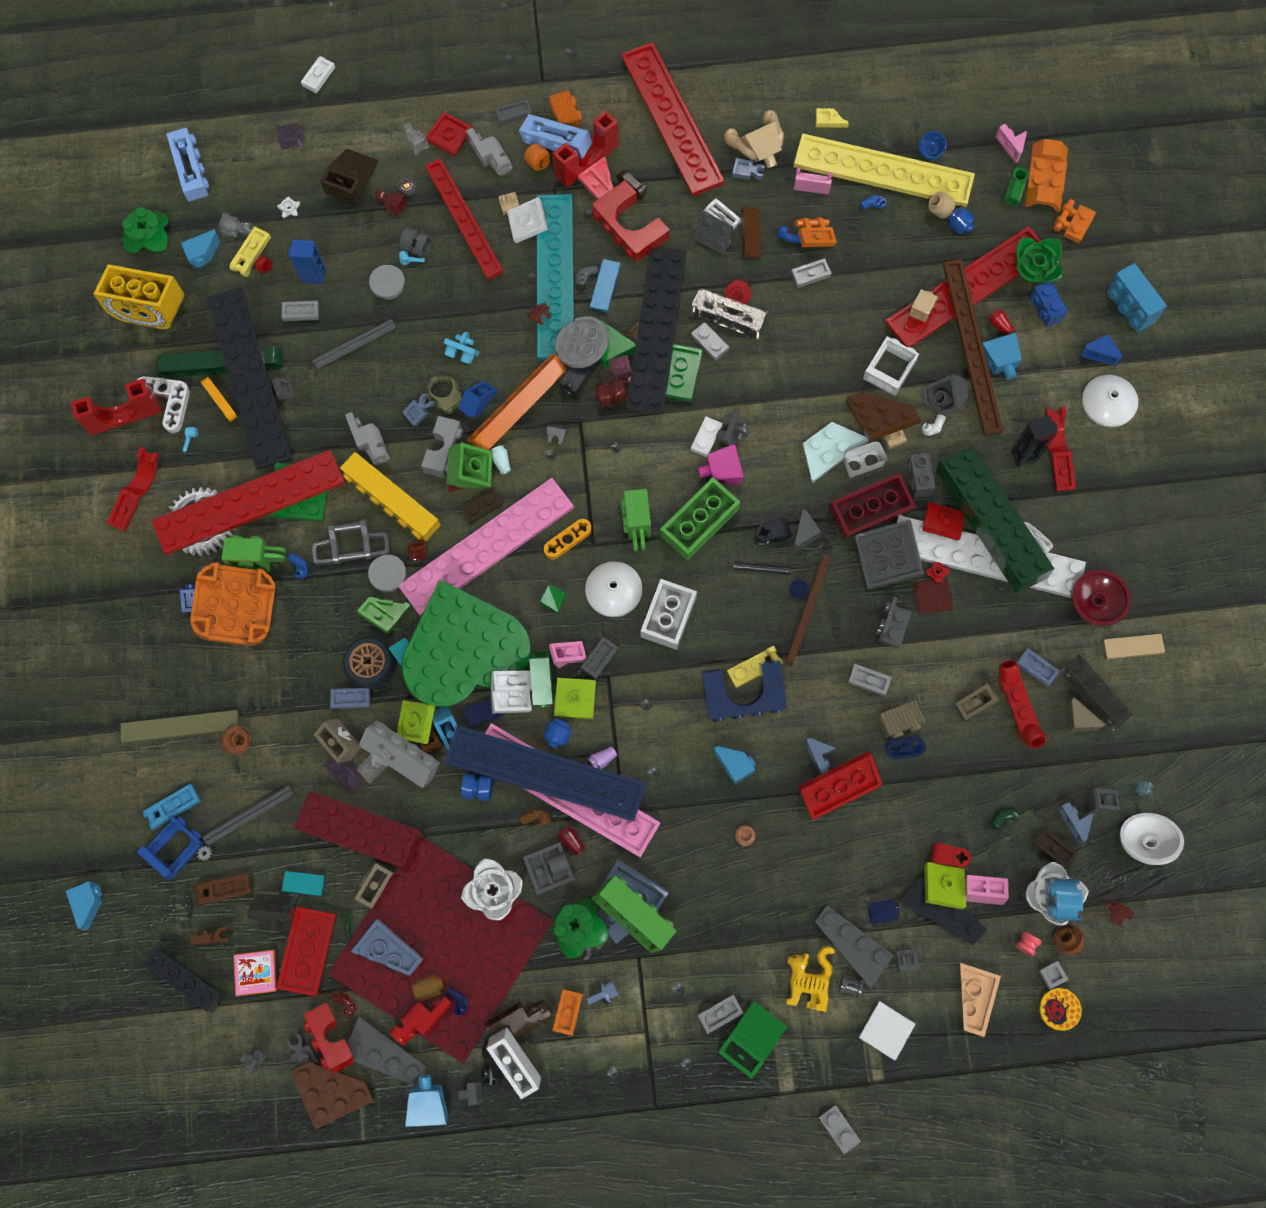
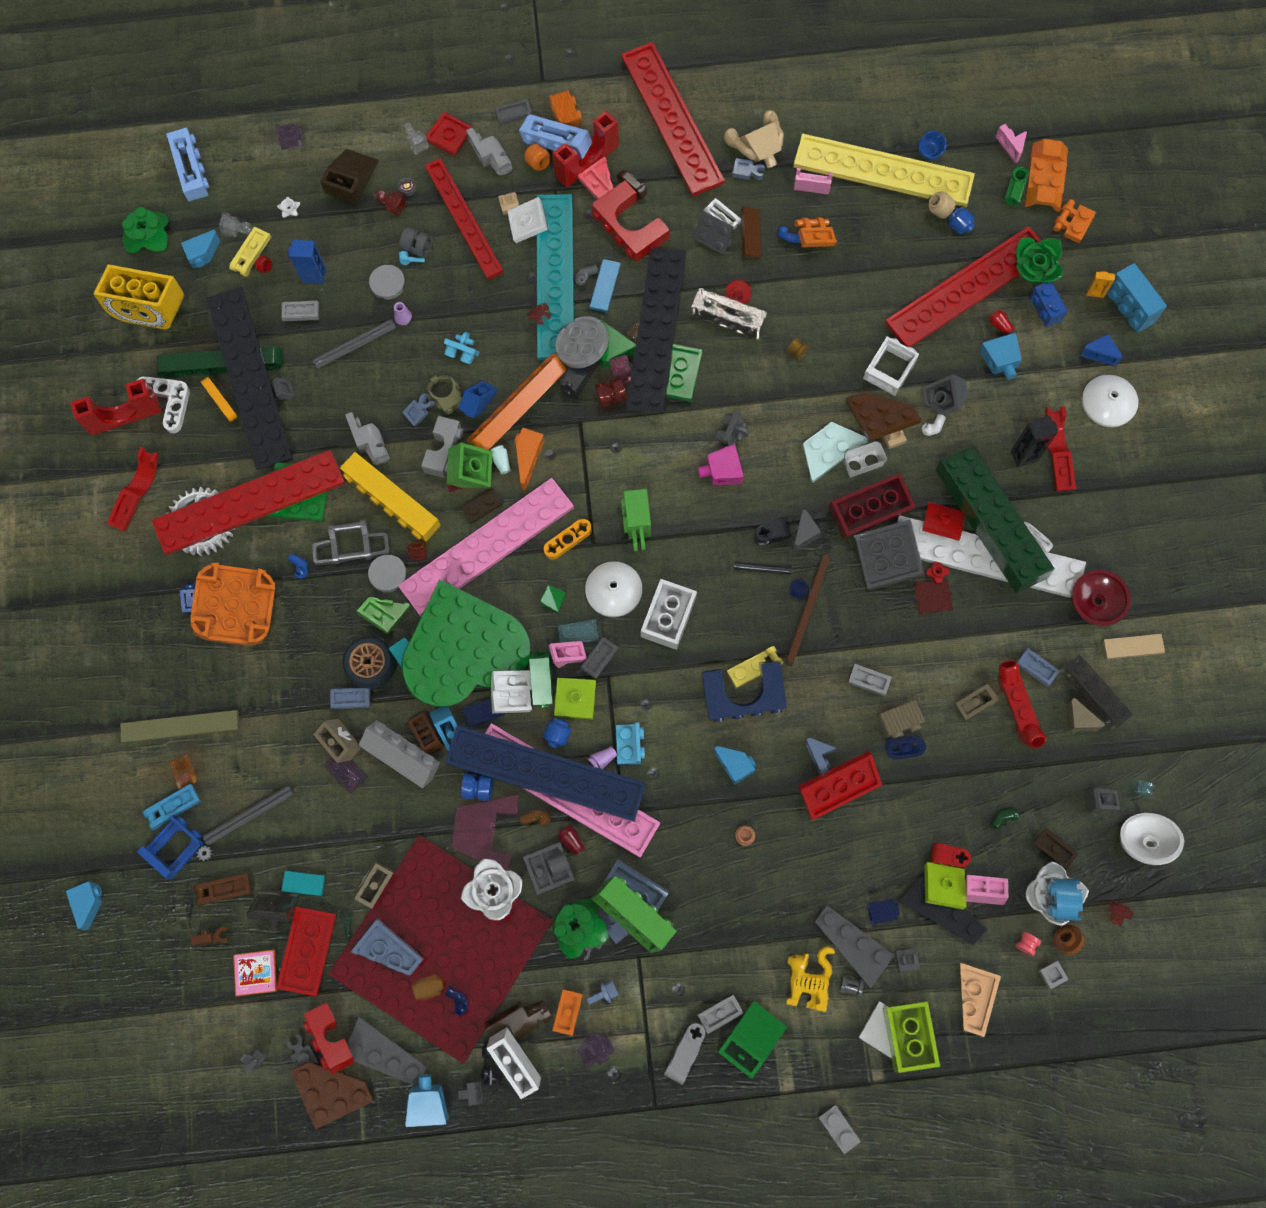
(182, 771): none -> clear orange brick
(184, 979): black brick -> none
(189, 432): medium azure hand -> none
(235, 740): dark orange plate -> none
(250, 553): bright green brick -> none
(318, 74): white plate -> none
(346, 1001): clear red arm -> none
(358, 830): dark red brick -> none
(375, 763): clear plate -> none
(402, 314): none -> lavender cone
(415, 721): lime tile -> none
(419, 1018): red plate -> none
(476, 828): none -> clear pink wing
(528, 450): none -> orange slope
(556, 430): dark grey tile -> none
(579, 631): none -> clear light blue plate
(599, 1047): none -> clear purple brick
(628, 744): none -> medium azure bracket
(685, 1054): none -> light grey piece
(700, 518): bright green brick -> none
(706, 436): white plate -> none
(709, 341): light grey plate -> none
(797, 348): none -> pearl gold wheel
(811, 273): light grey plate -> none
(829, 118): light yellow tile -> none
(874, 201): blue arm -> none
(894, 624): dark grey bracket -> none
(911, 1037): none -> lime brick
(920, 475): dark grey brick -> none
(923, 305): tan brick -> none
(972, 348): reddish brown plate -> none
(1060, 1009): tile -> none
(1078, 828): sand blue slope -> none
(1100, 284): none -> light orange plate

